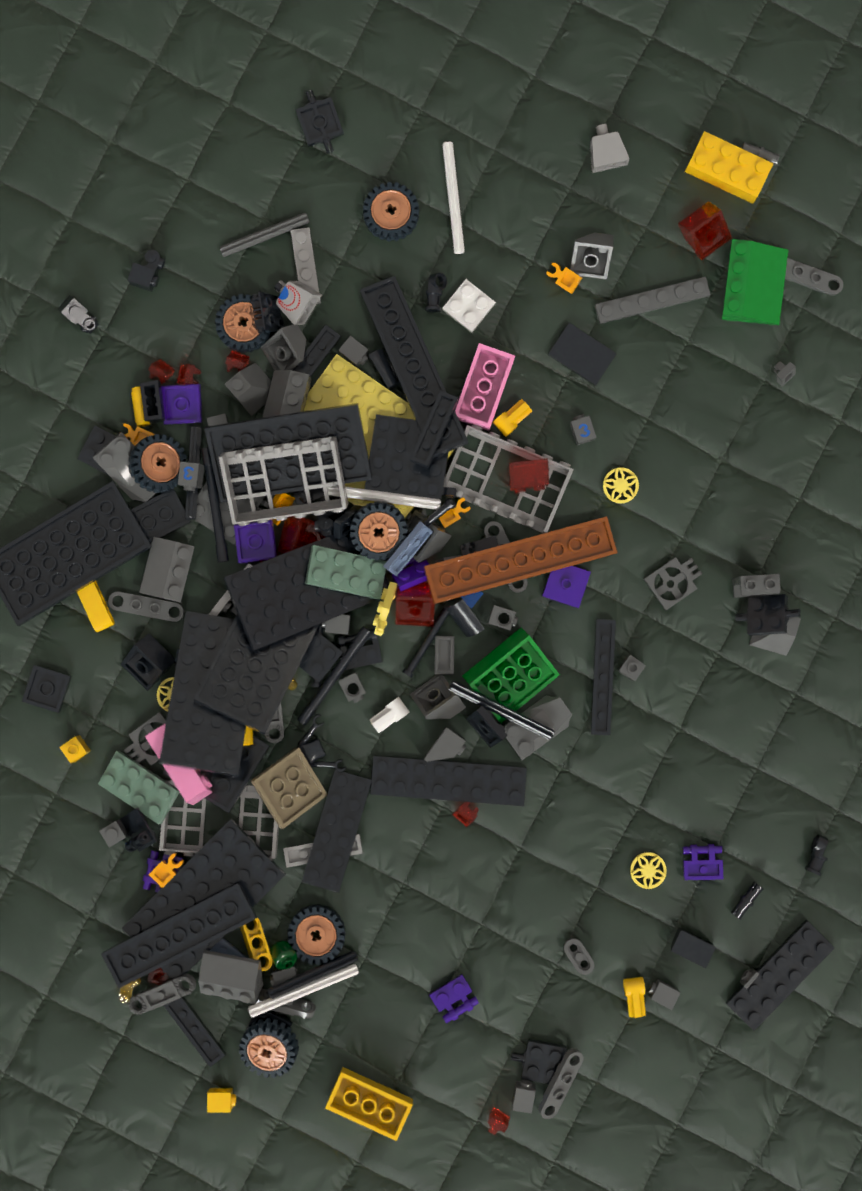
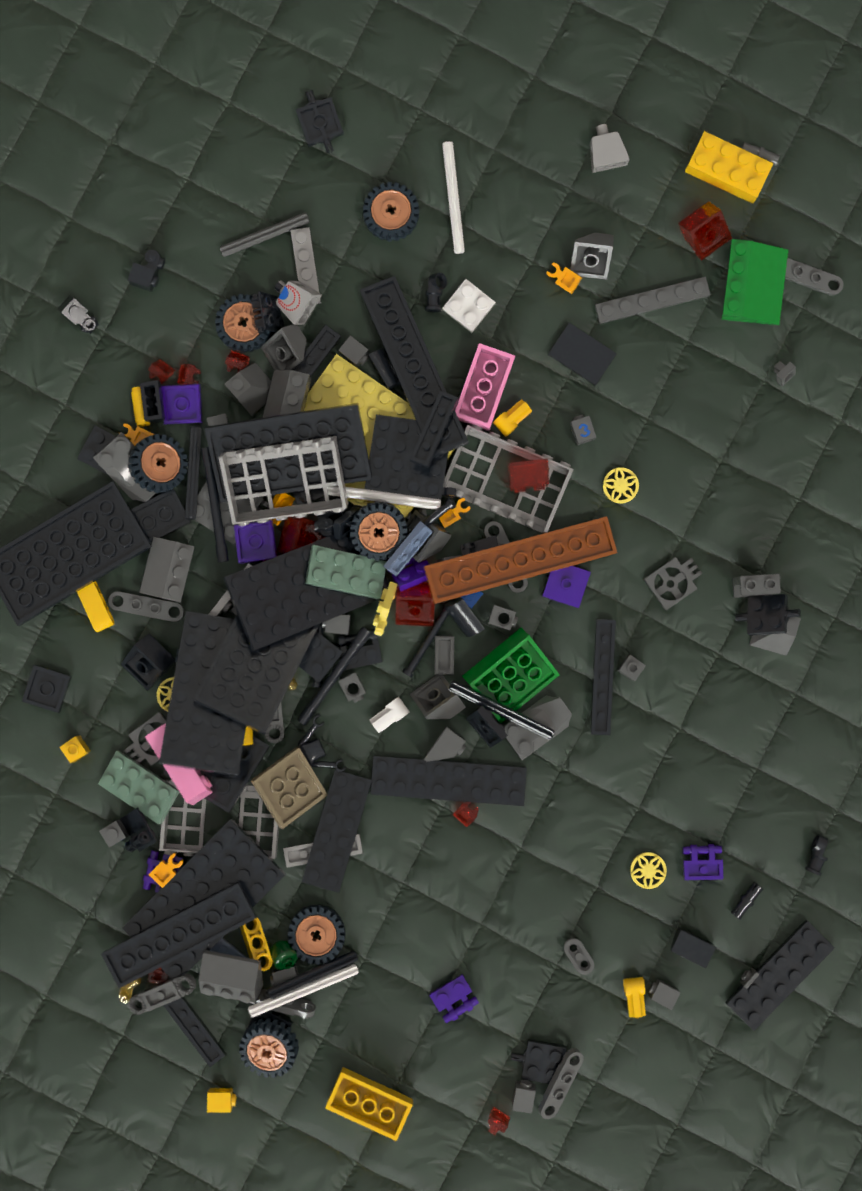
(190, 475): dark grey brick -> none

